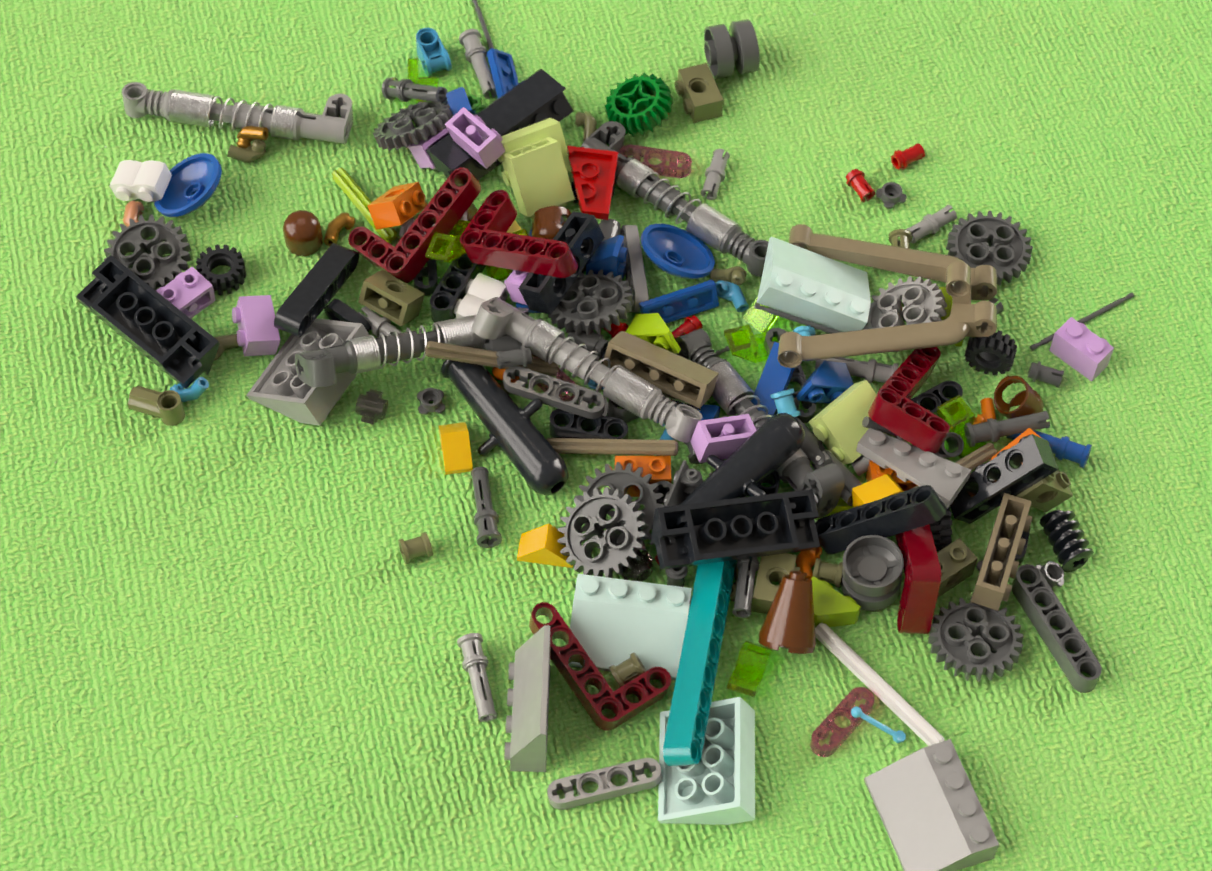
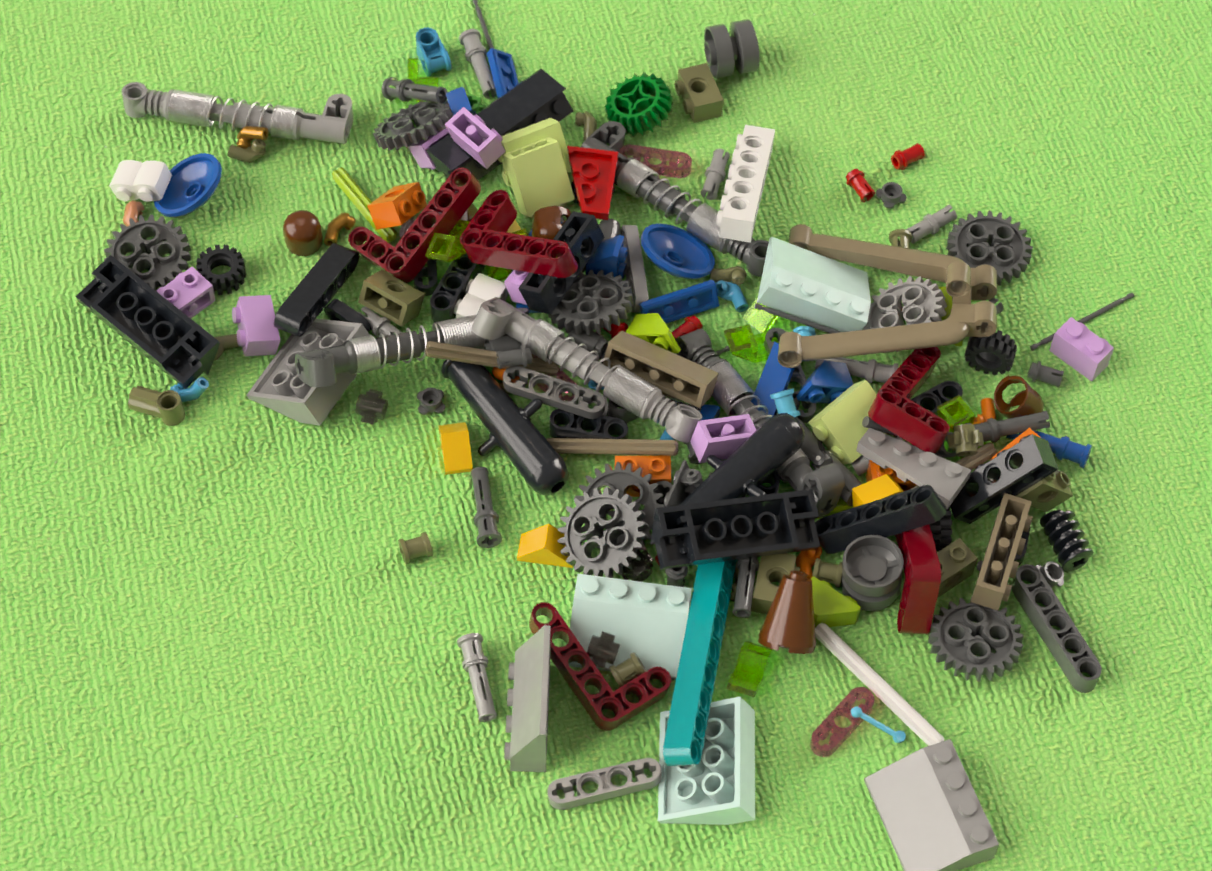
(603, 649): none -> clear smoke gear
(746, 185): none -> white brick
(965, 440): none -> olive gear

